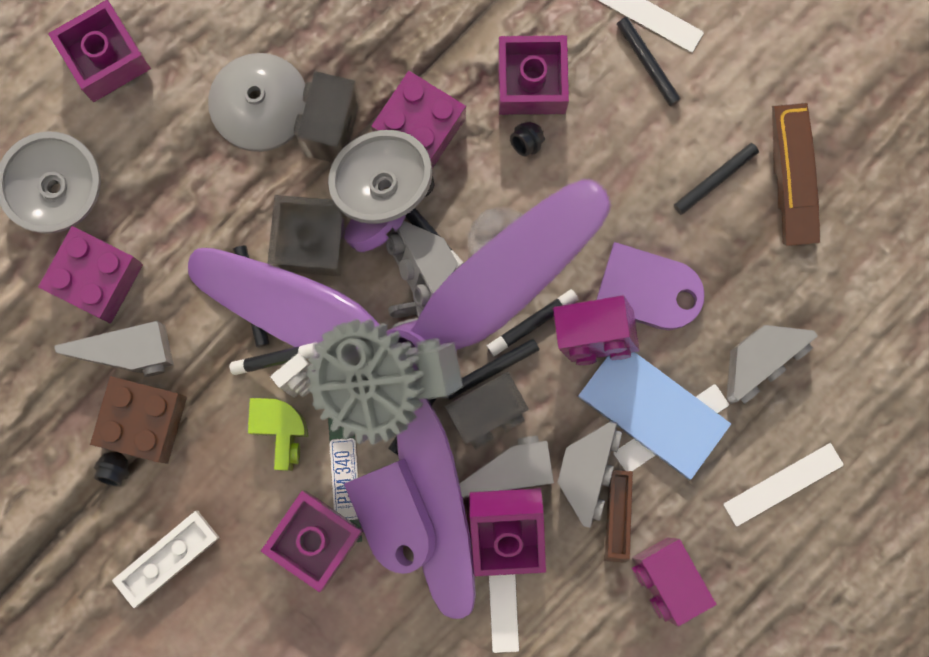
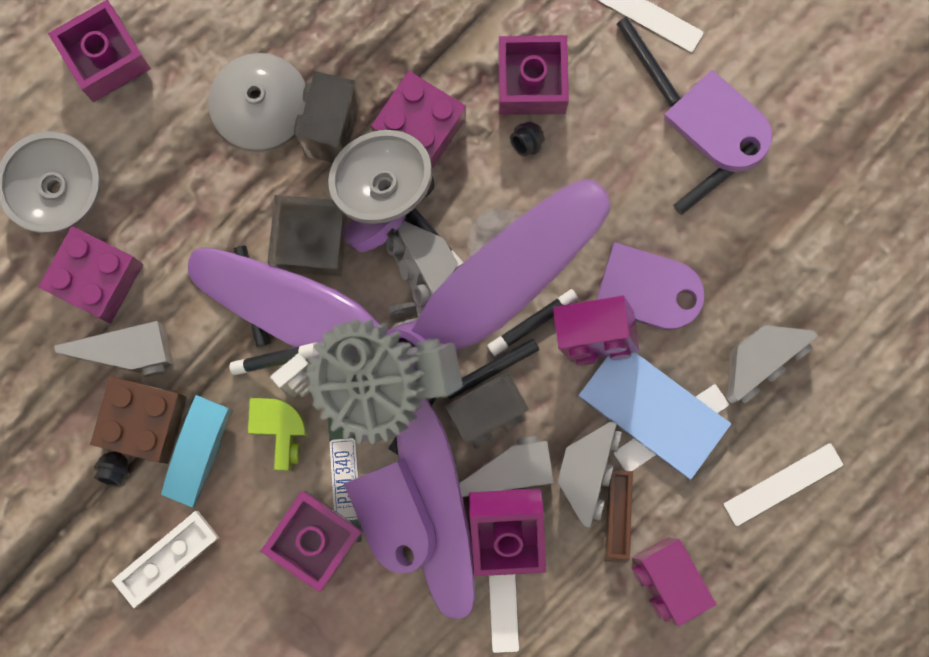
(195, 451): none -> medium azure slope
(719, 122): none -> medium lavender tile
(796, 174): reddish brown slope -> none

